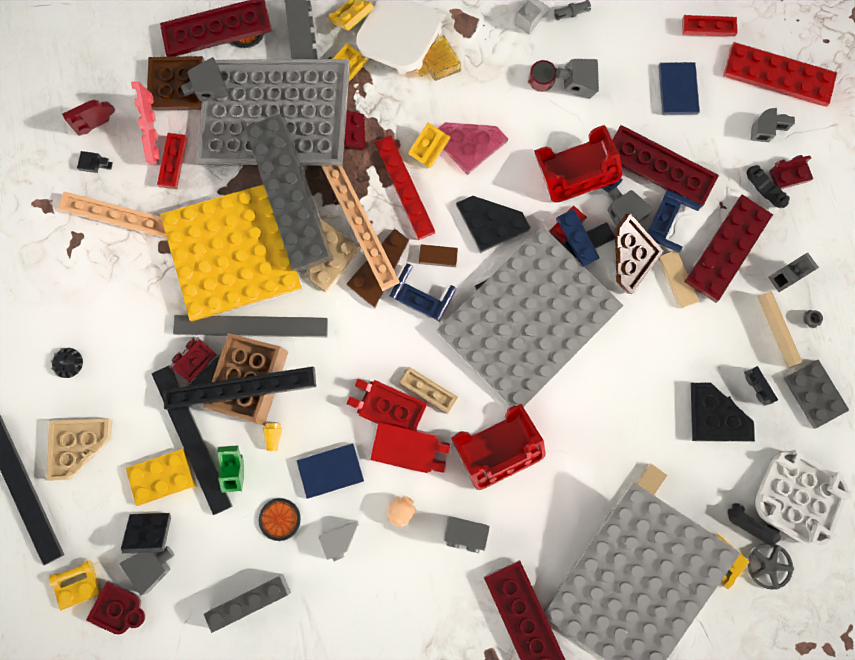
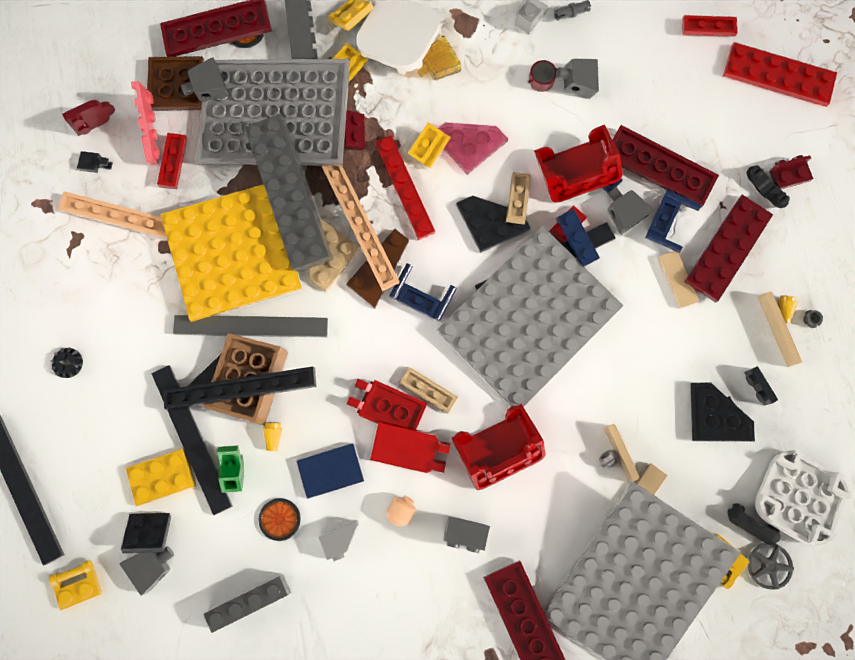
(73, 445): tan plate -> none
(116, 609): dark red plate -> none
(192, 359): dark red bracket -> none
(438, 255): reddish brown tile -> none
(518, 198): none -> tan tile
(608, 459): none -> light grey plate
(623, 455): none -> tan tile
(634, 253): plate -> none
(678, 88): dark blue tile -> none
(768, 122): dark grey brick -> none
(787, 306): none -> yellow cone
(793, 272): dark grey brick -> none
(816, 394): dark grey plate -> none

